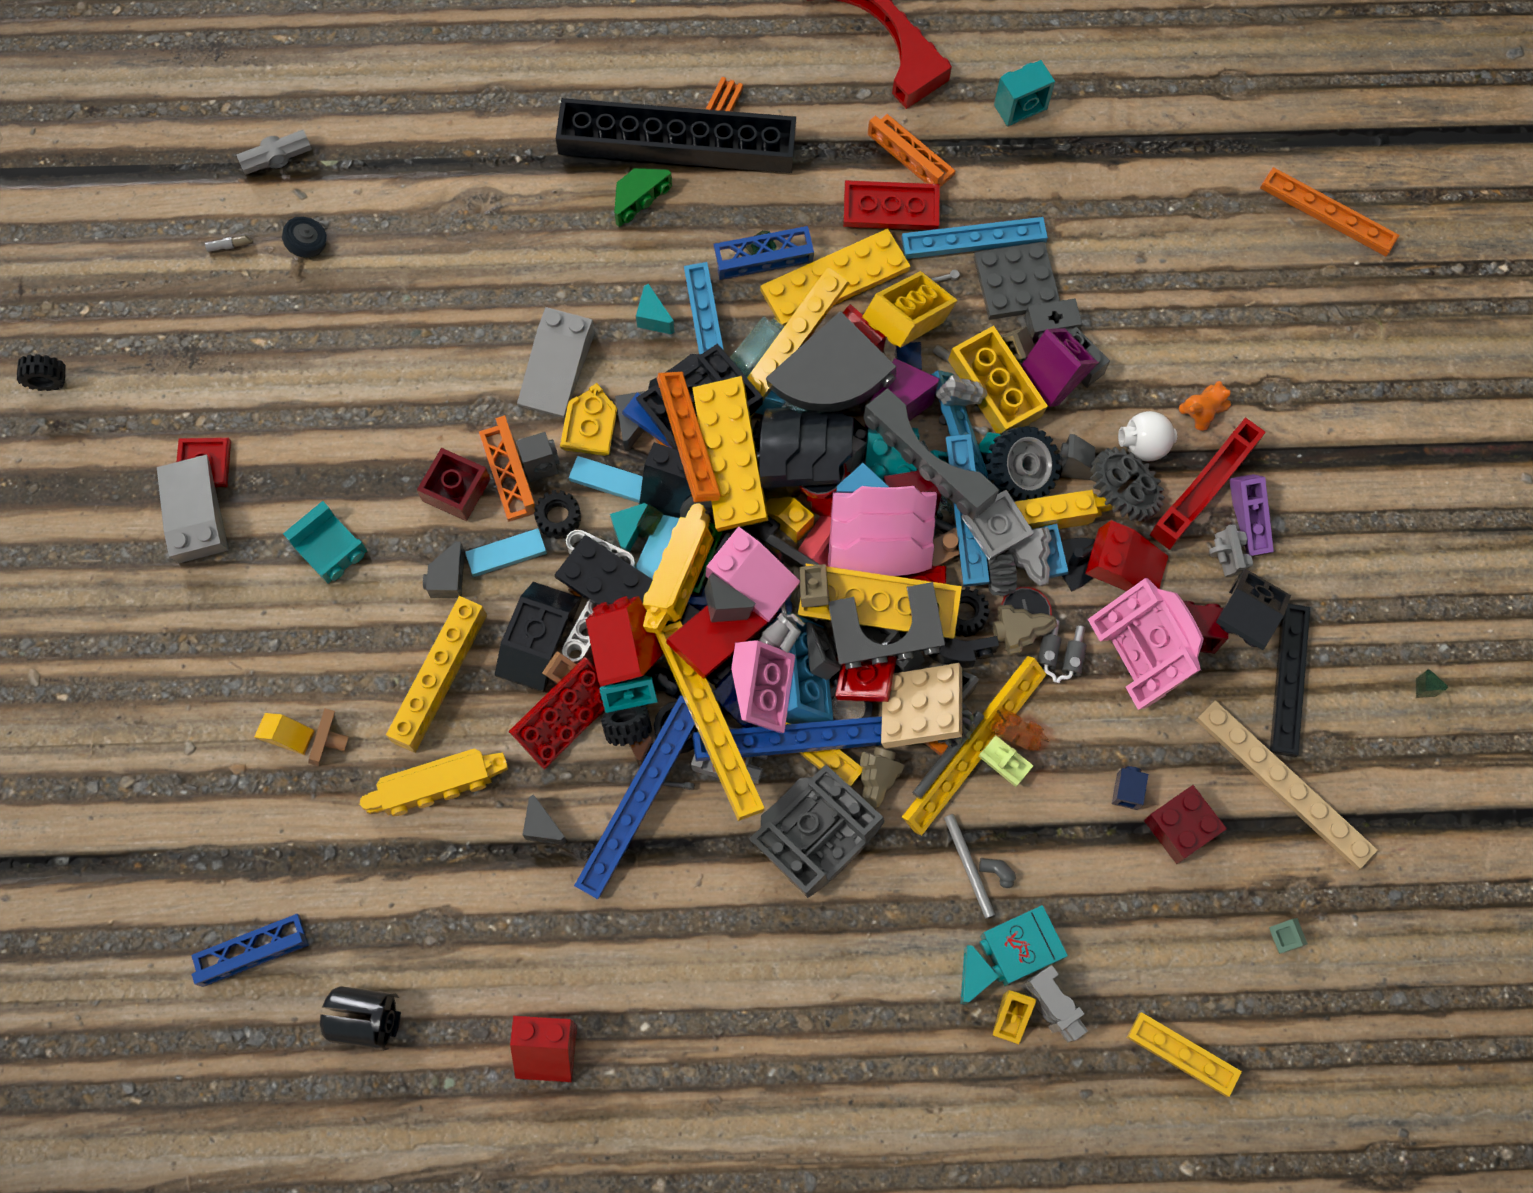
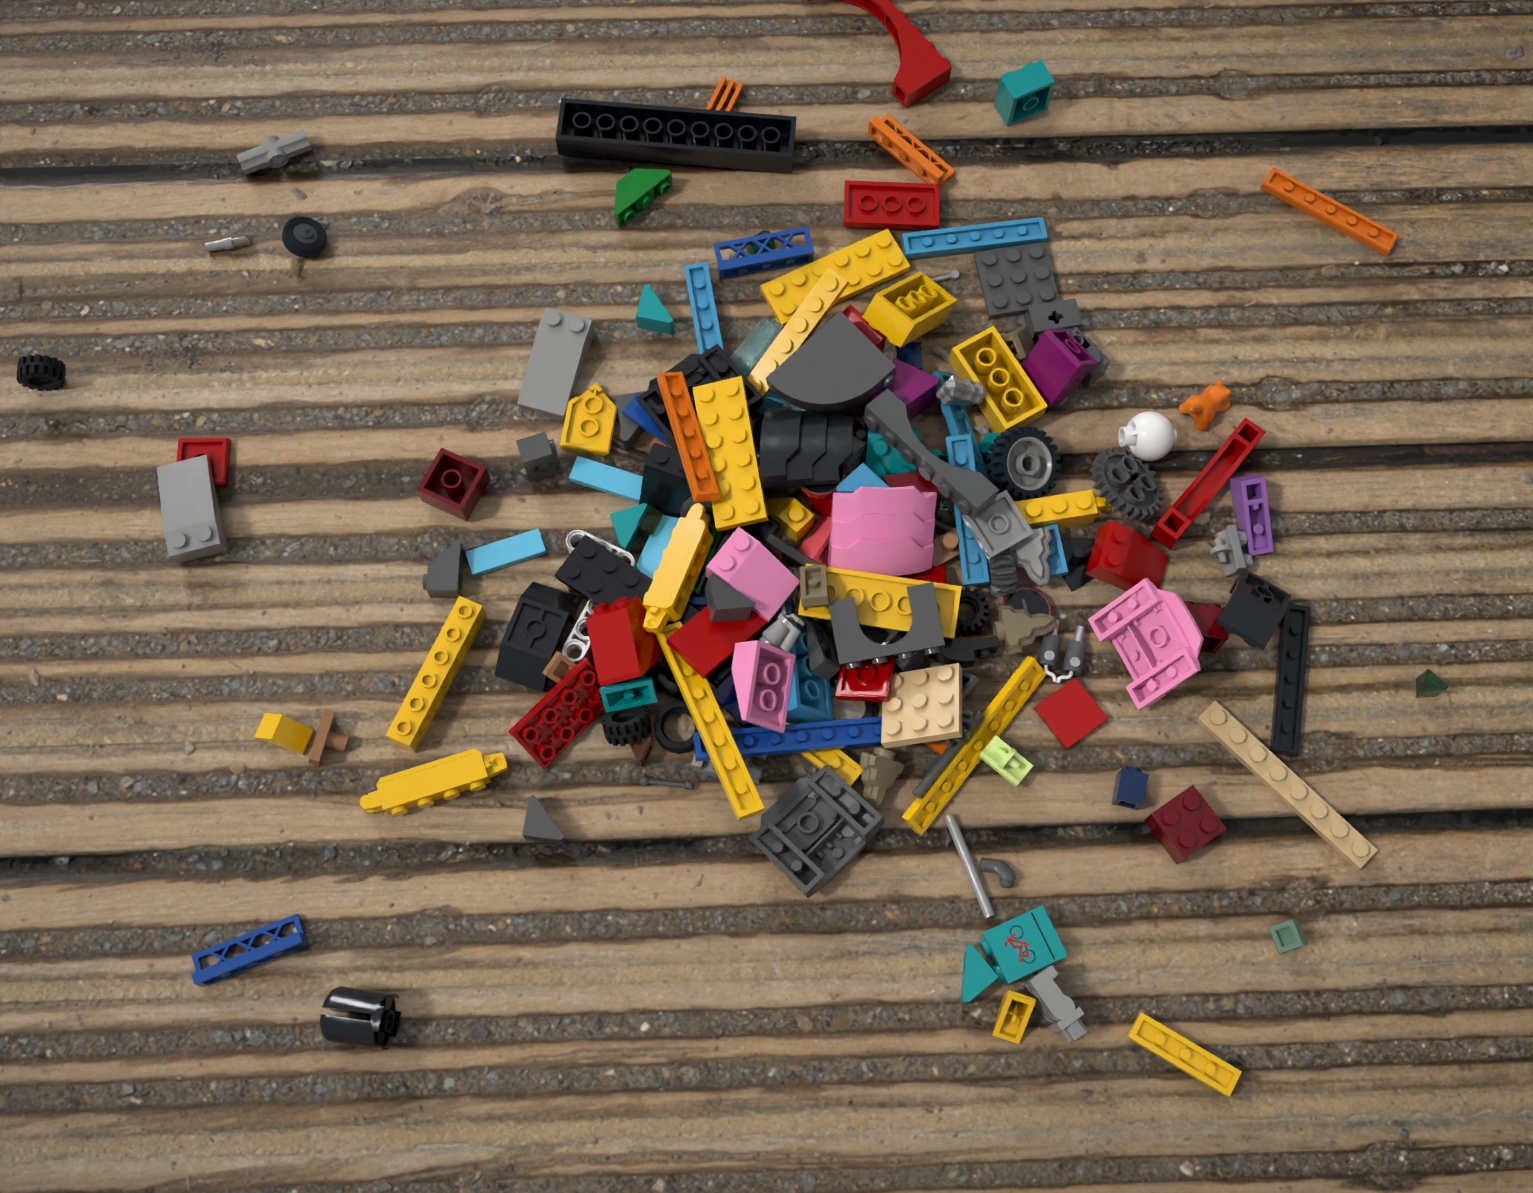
(325, 543): teal panel -> none
(515, 463): orange fence -> none
(543, 1048): red slope -> none
(557, 500): black tyre -> none
(637, 801): blue plate -> none
(1028, 734): clear orange hinge -> none
(1070, 713): none -> red tile
(1076, 458): dark grey slope -> none

